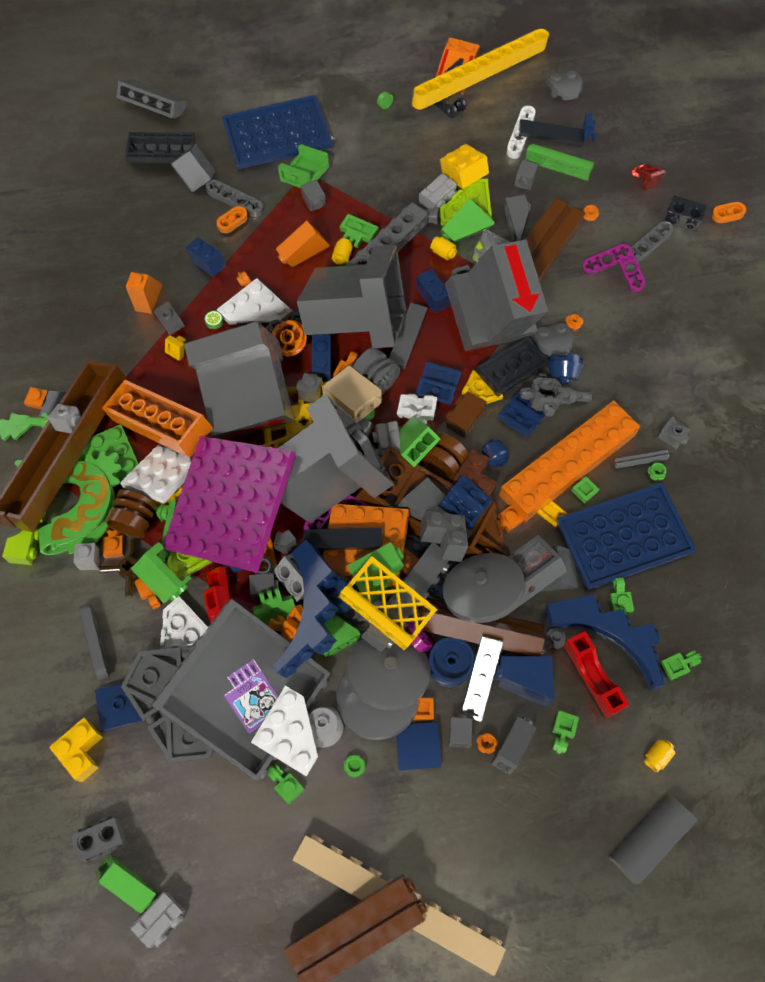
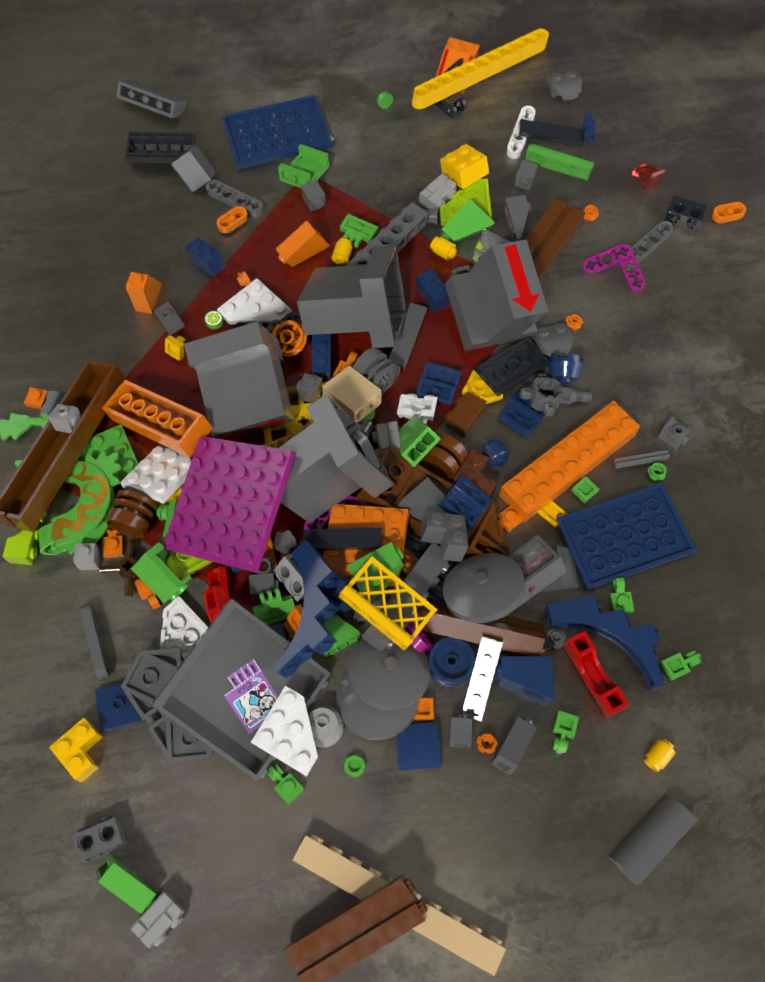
(287, 627): orange plate -> none

